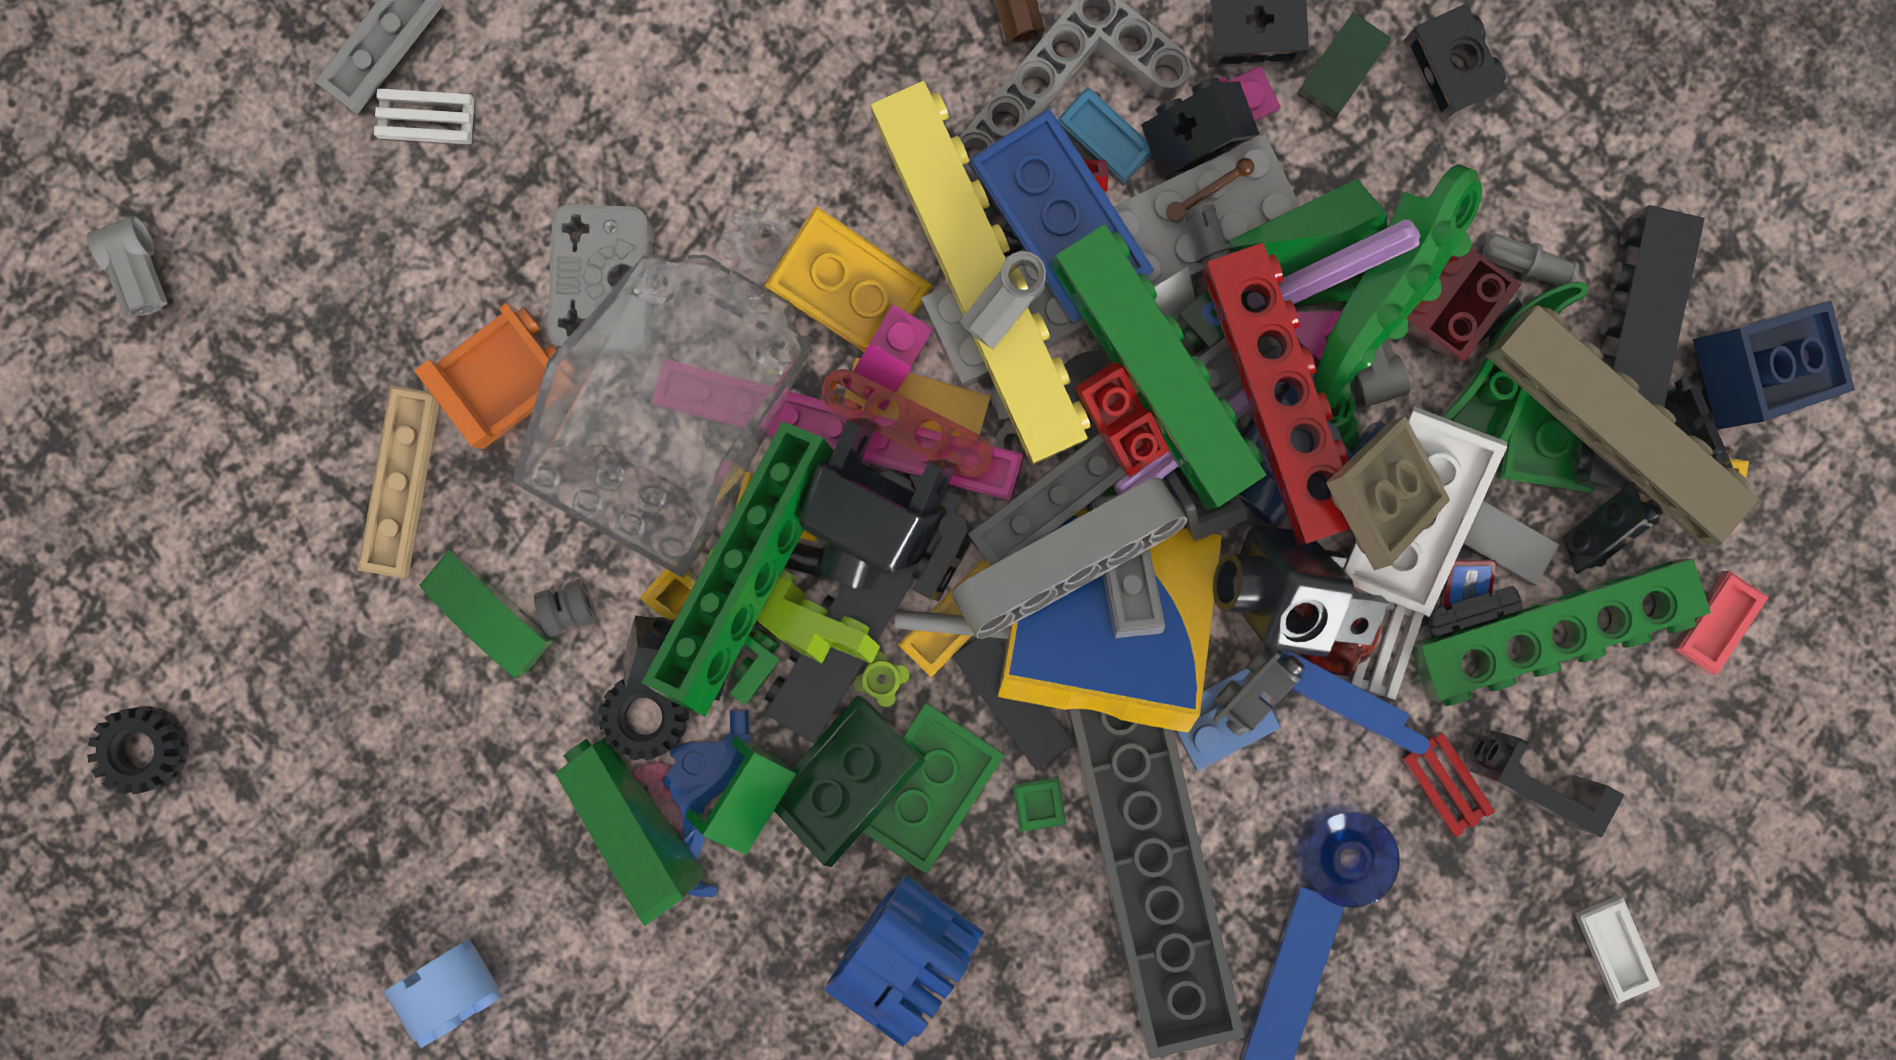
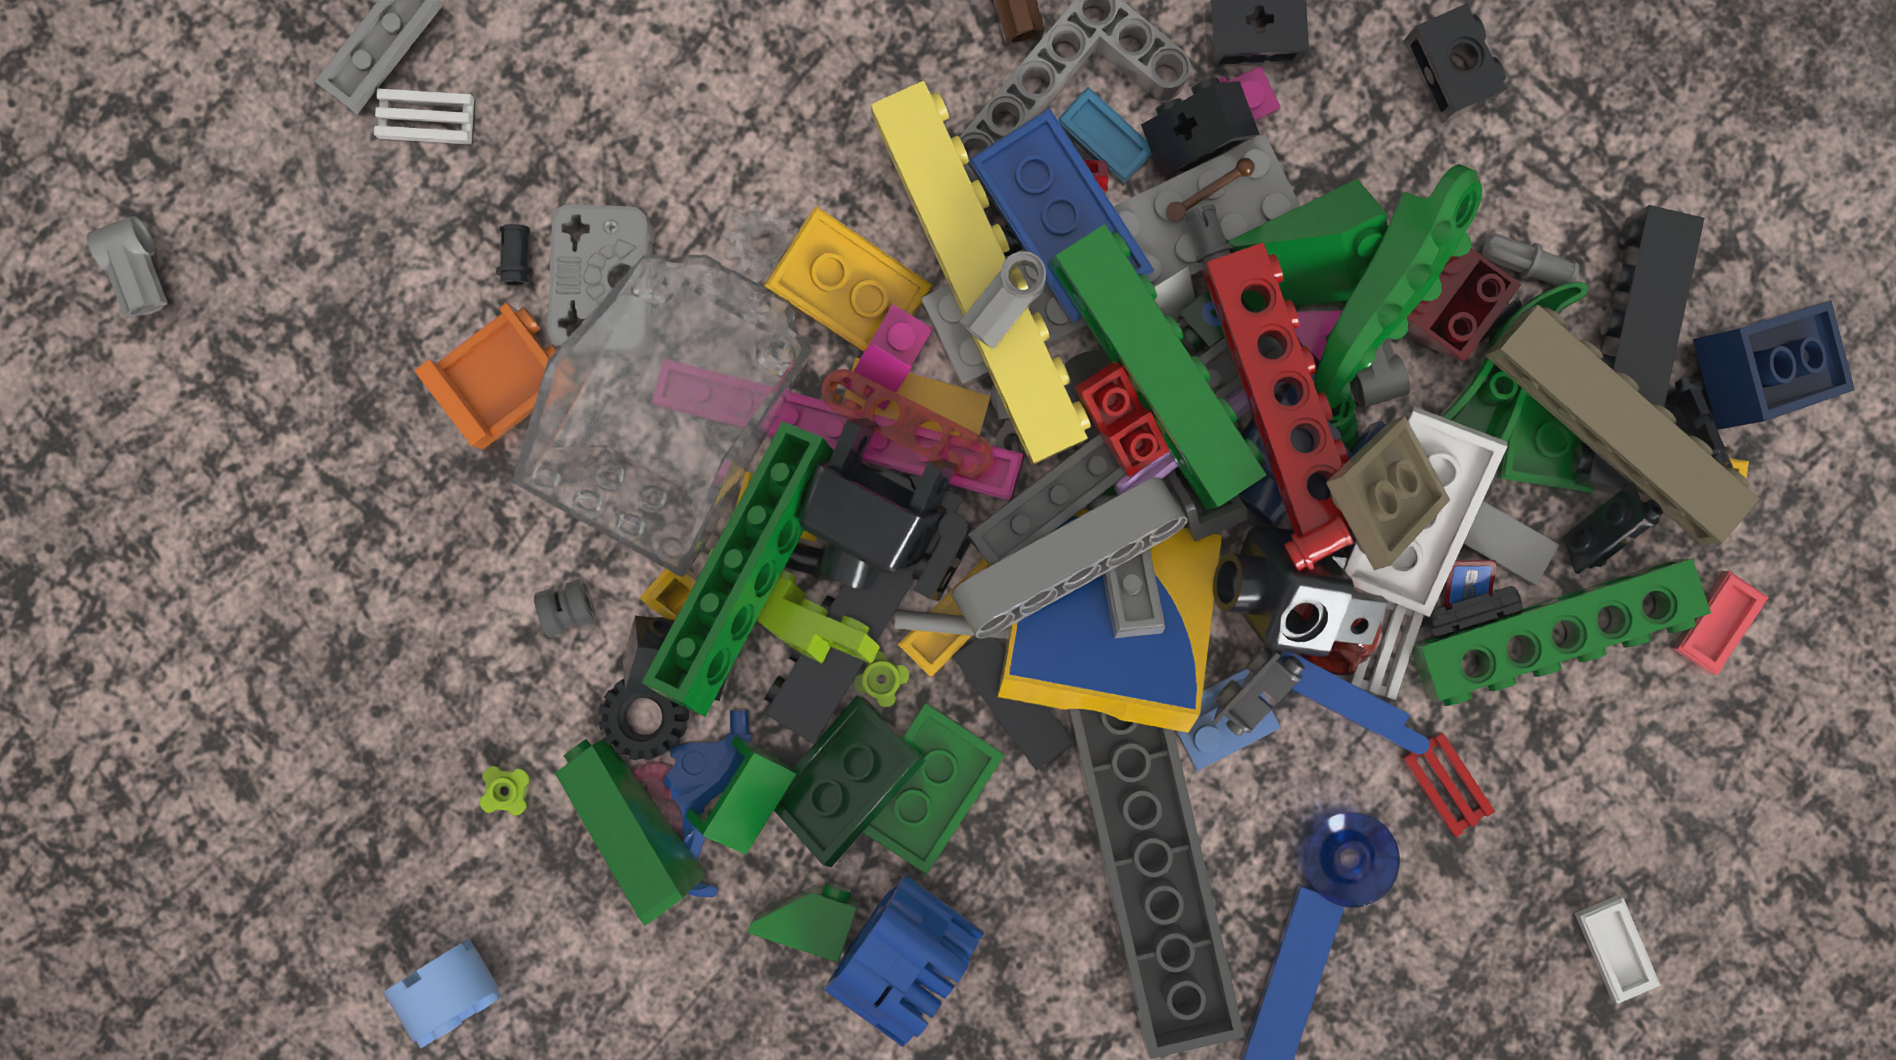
(111, 756): black tyre -> none
(399, 482): tan tile -> none
(485, 615): green slope -> none
(514, 255): none -> black pin
(517, 784): none -> lime plate
(753, 674): green bracket -> none
(810, 921): none -> green slope
(1039, 804): green tile -> none
(1318, 543): none -> red pin
(1344, 65): dark green tile -> none
(1344, 264): lavender axle -> none
(1583, 805): black panel -> none

